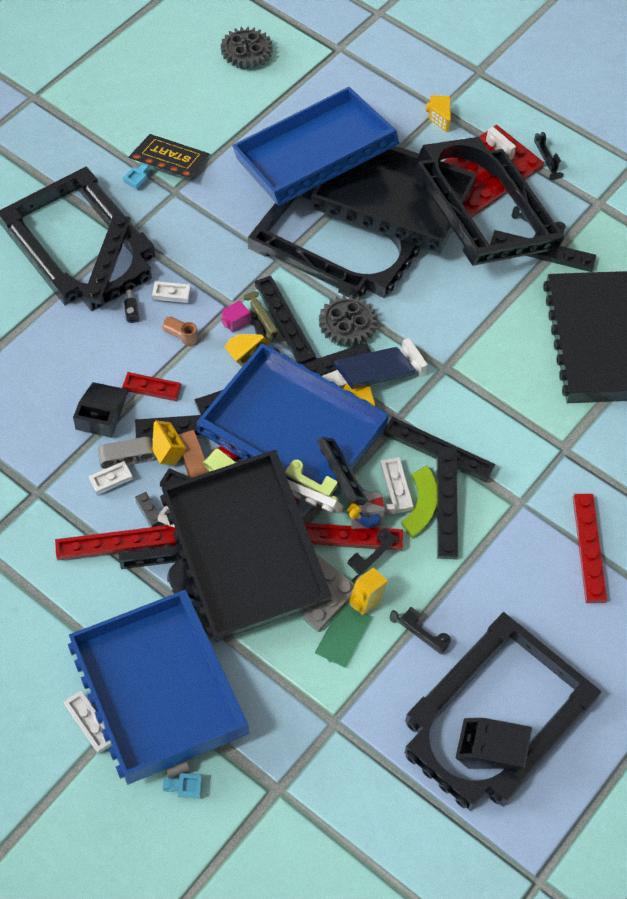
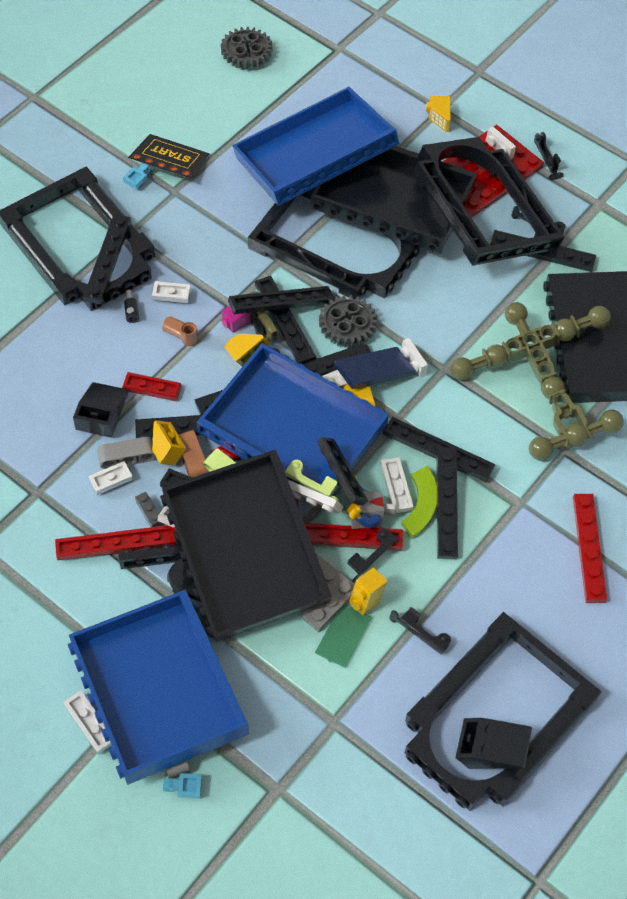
(280, 300): none -> black plate
(551, 386): none -> olive piece

